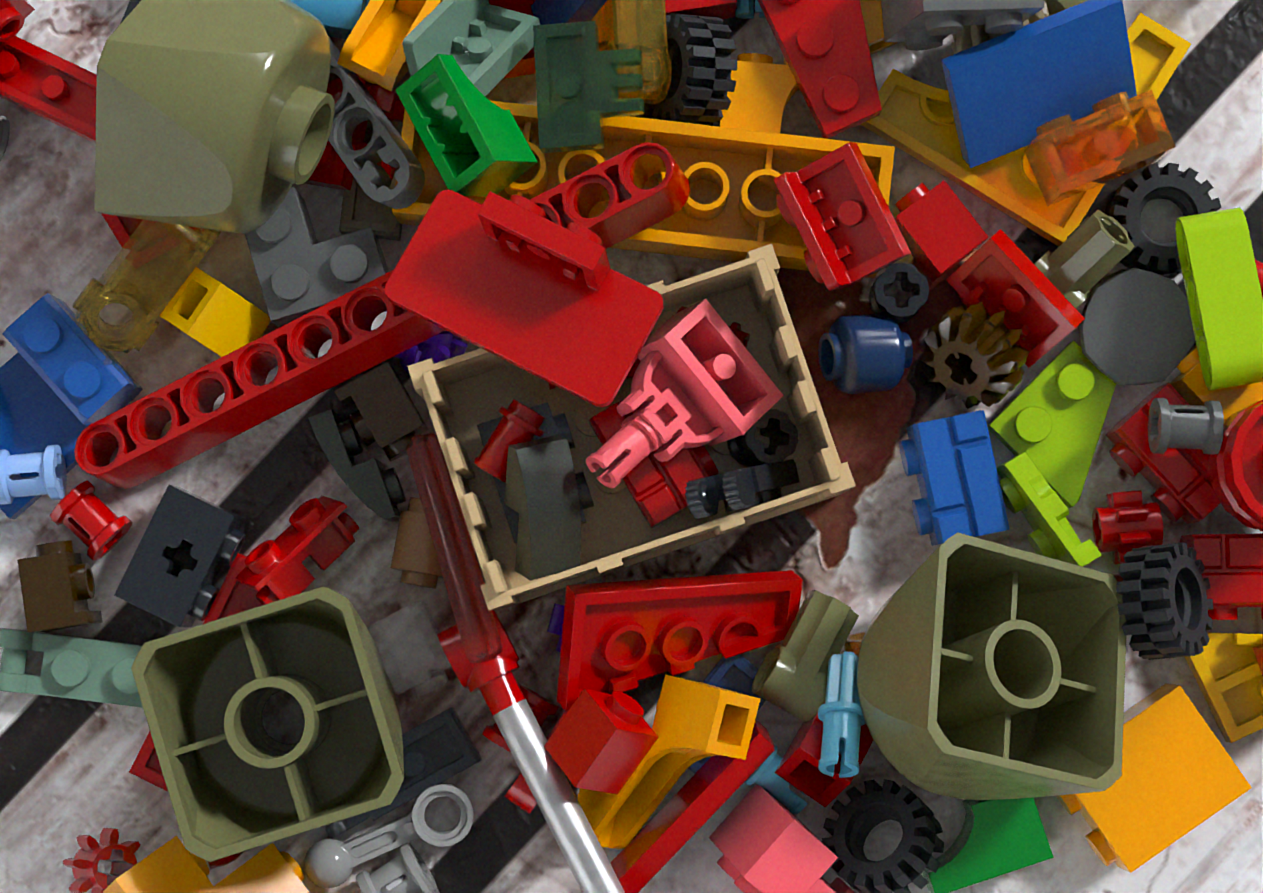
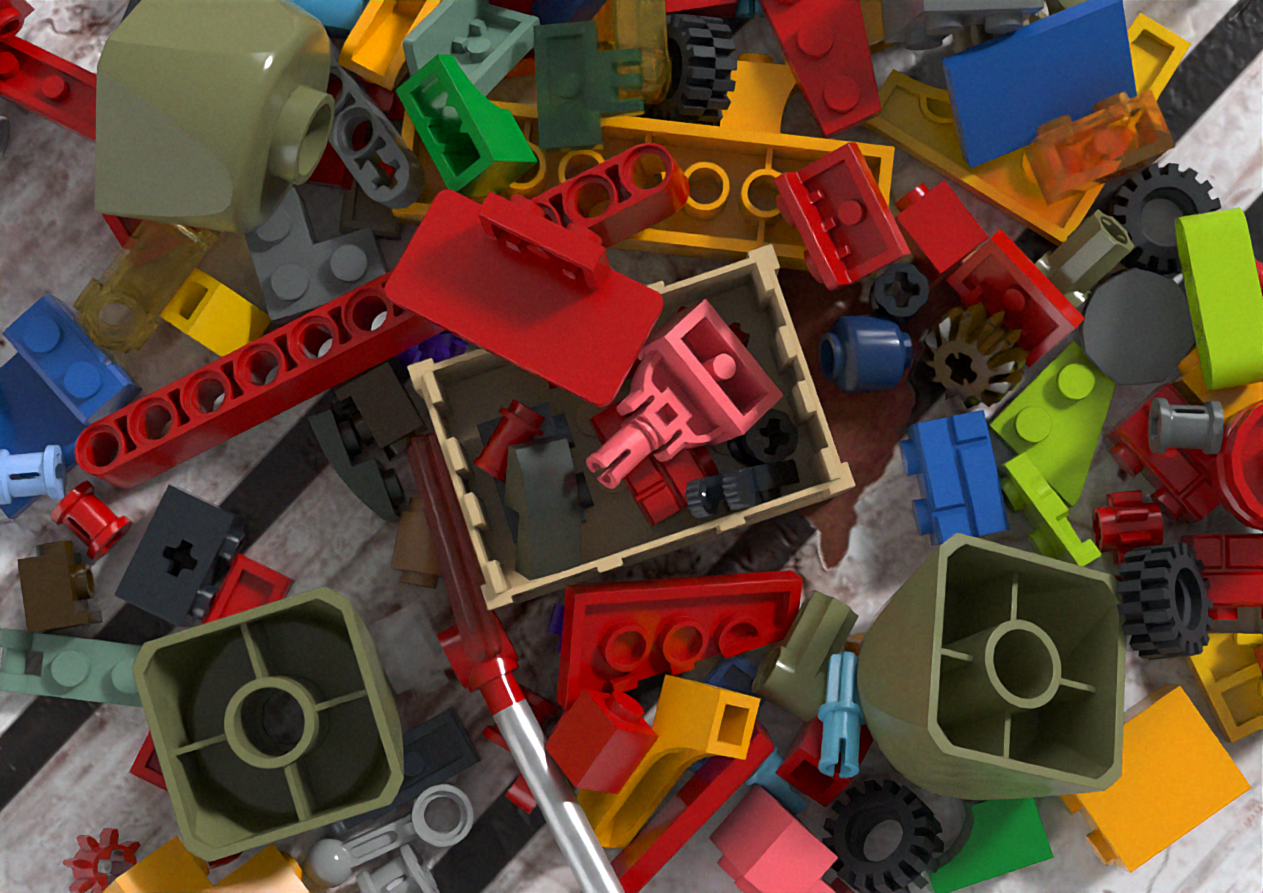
(314, 532): red hinge -> none

